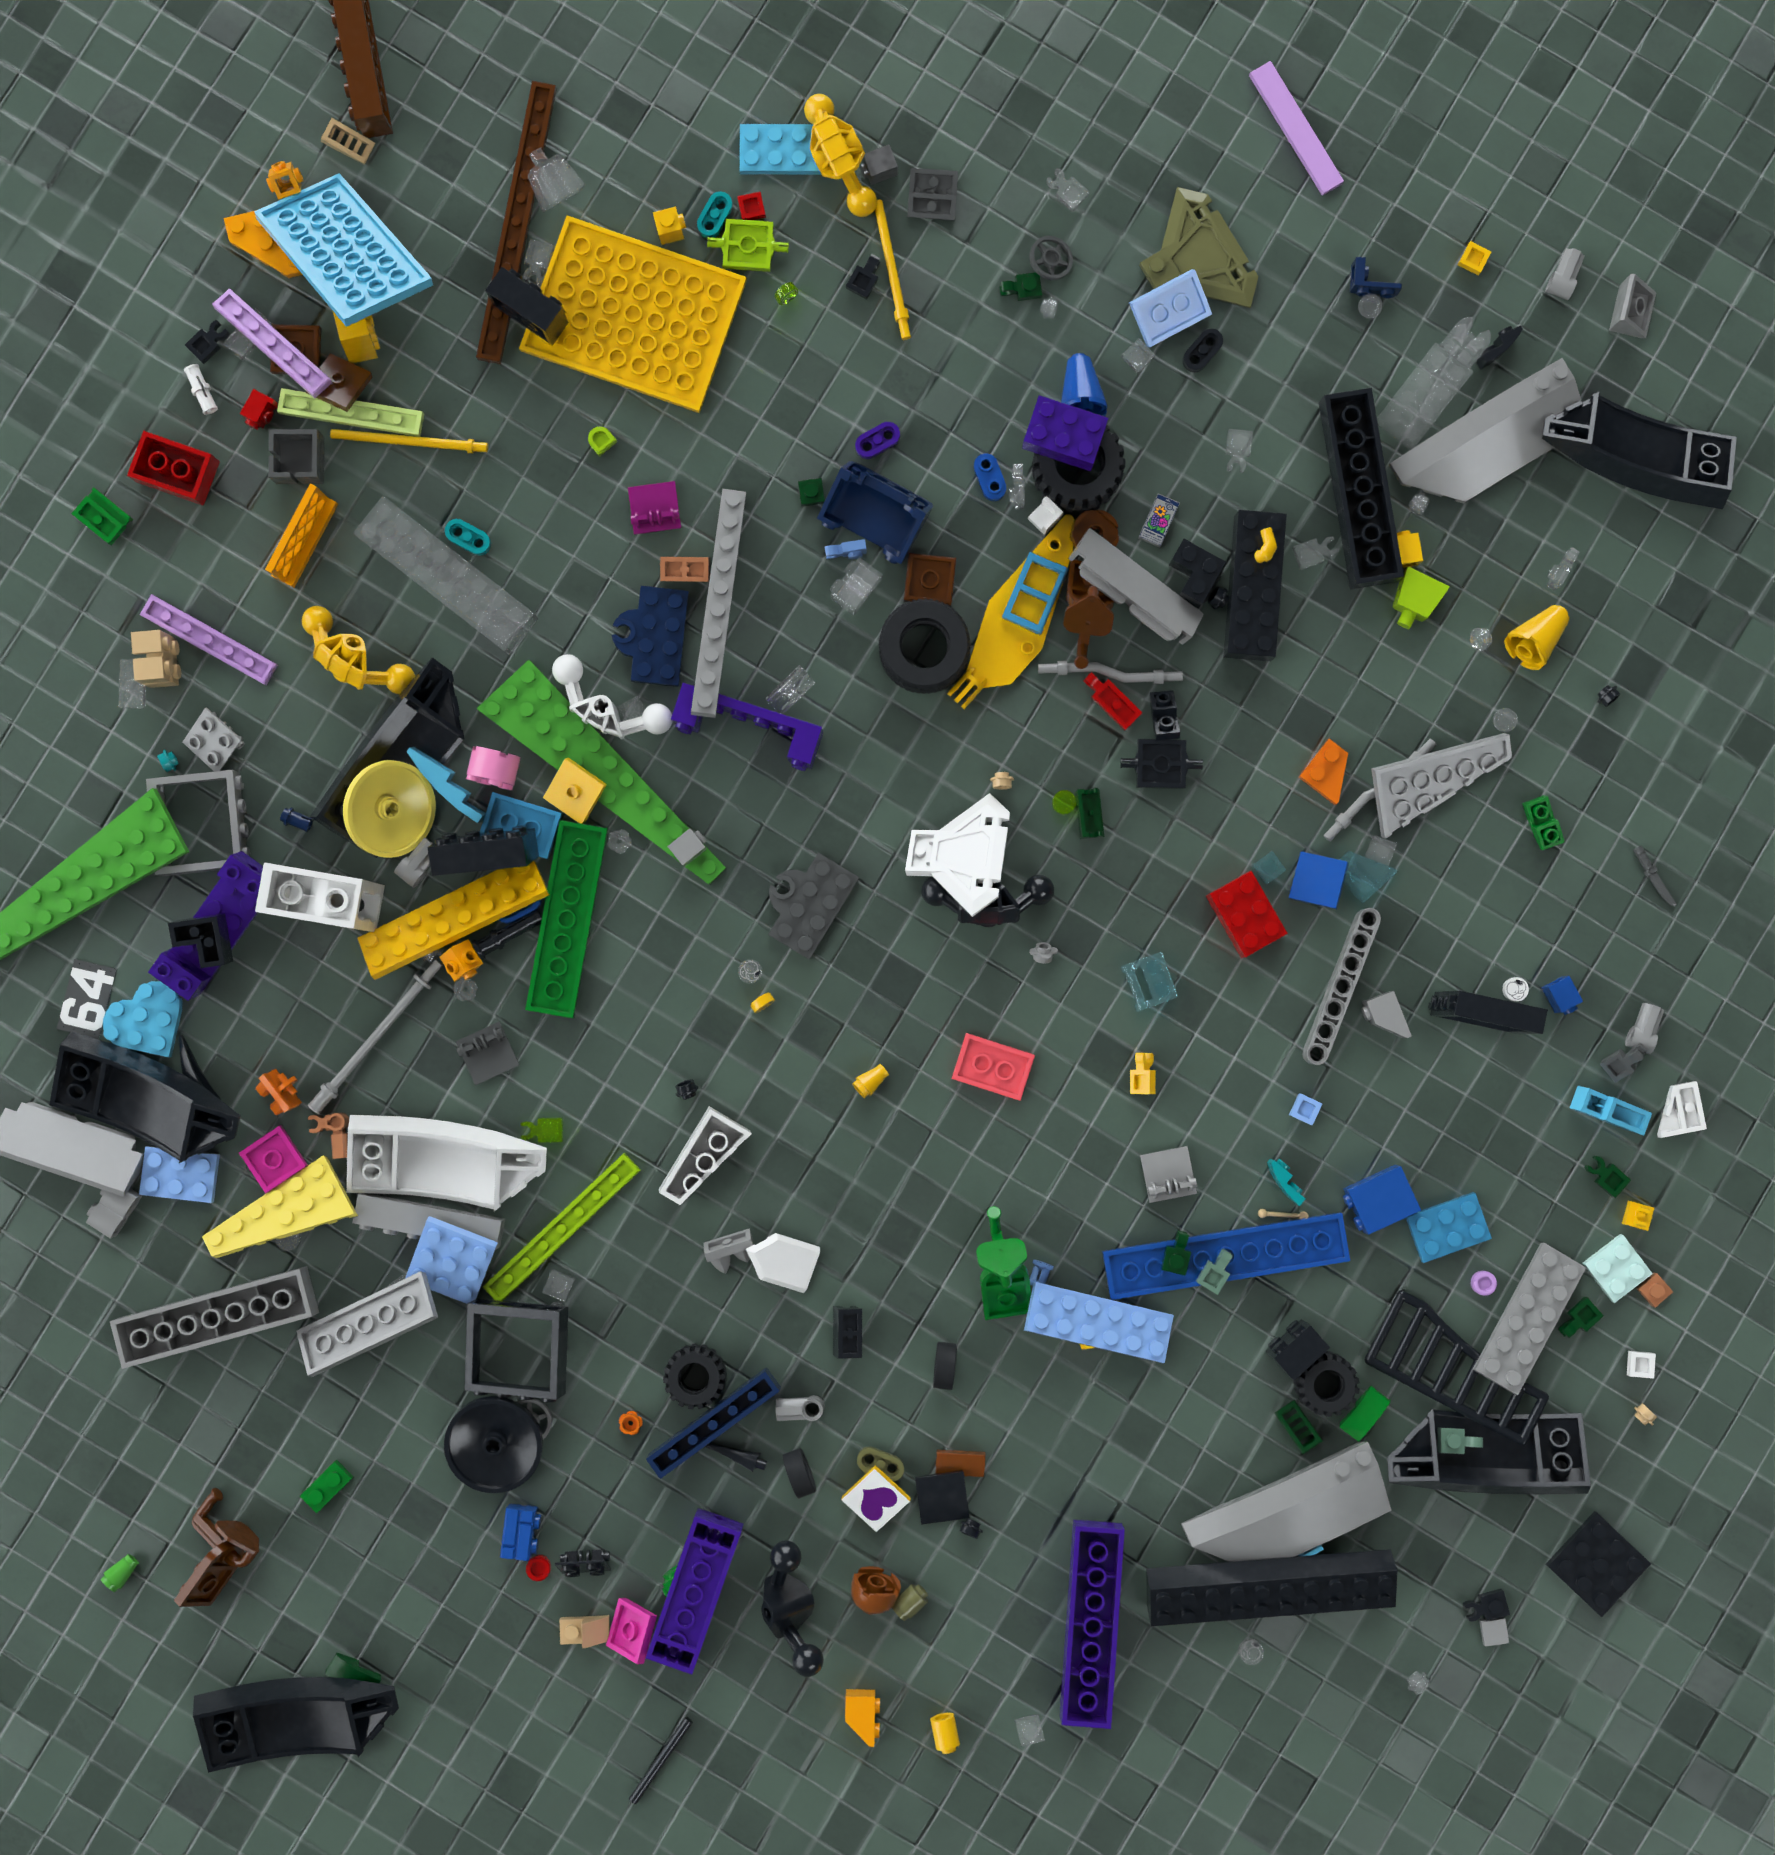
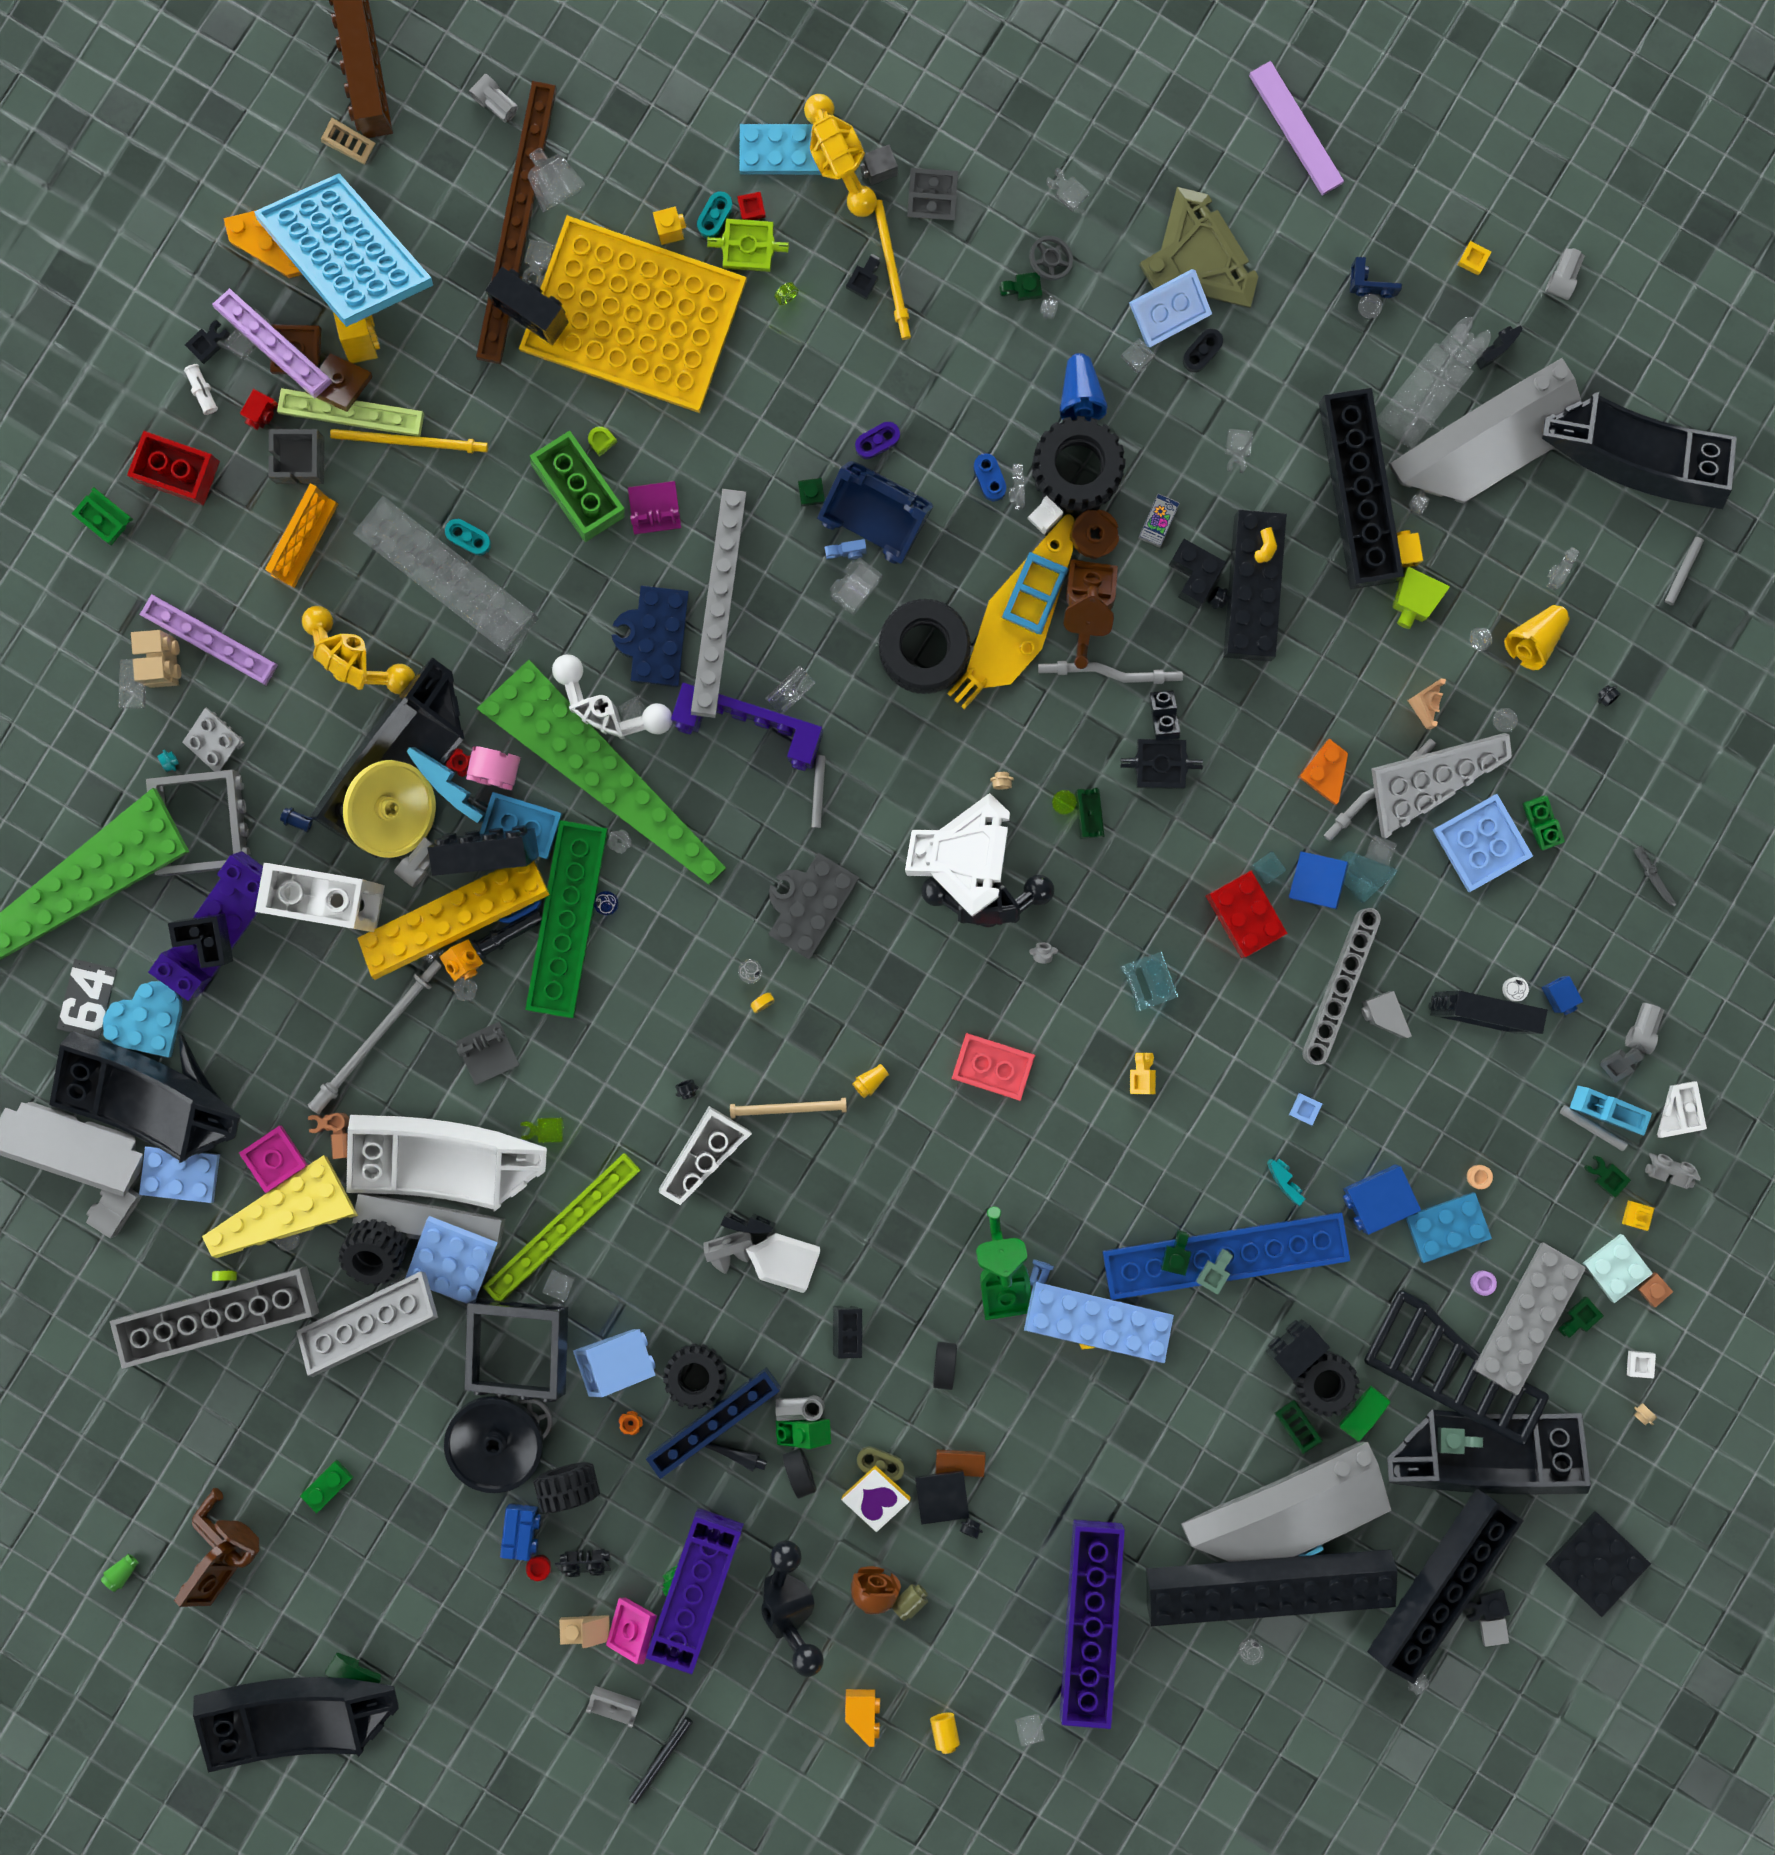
(224, 1276): none -> lime tile
(280, 1089): orange hips -> none
(281, 187): light orange brick -> none
(372, 1252): none -> black tyre
(453, 764): none -> red plate
(489, 95): none -> light grey piece
(566, 1487): none -> black tyre
(574, 790): yellow plate -> none
(577, 486): none -> bright green brick
(606, 903): none -> clear blue tile
(613, 1706): none -> light grey hinge
(615, 1363): none -> light blue slope
(685, 569): nougat hinge -> none
(688, 846): light grey brick -> none
(755, 1225): none -> black slope
(787, 1108): none -> tan bar
(803, 1433): none -> green slope
(818, 791): none -> light grey bar
(930, 578): reddish brown plate -> none
(1064, 433): dark purple brick -> none
(1113, 701): red plate -> none
(1131, 584): light grey slope -> none
(1168, 1174): light grey hinge -> none
(1262, 1213): tan hinge -> none
(1311, 553): clear plate -> none
(1427, 703): none -> light nougat slope
(1444, 1586): none -> black brick
(1479, 1177): none -> light nougat tile
(1482, 843): none -> light blue plate
(1593, 1128): none -> light grey bar
(1633, 307): light grey slope -> none
(1682, 1173): none -> light grey hinge
(1684, 571): none -> light grey bar

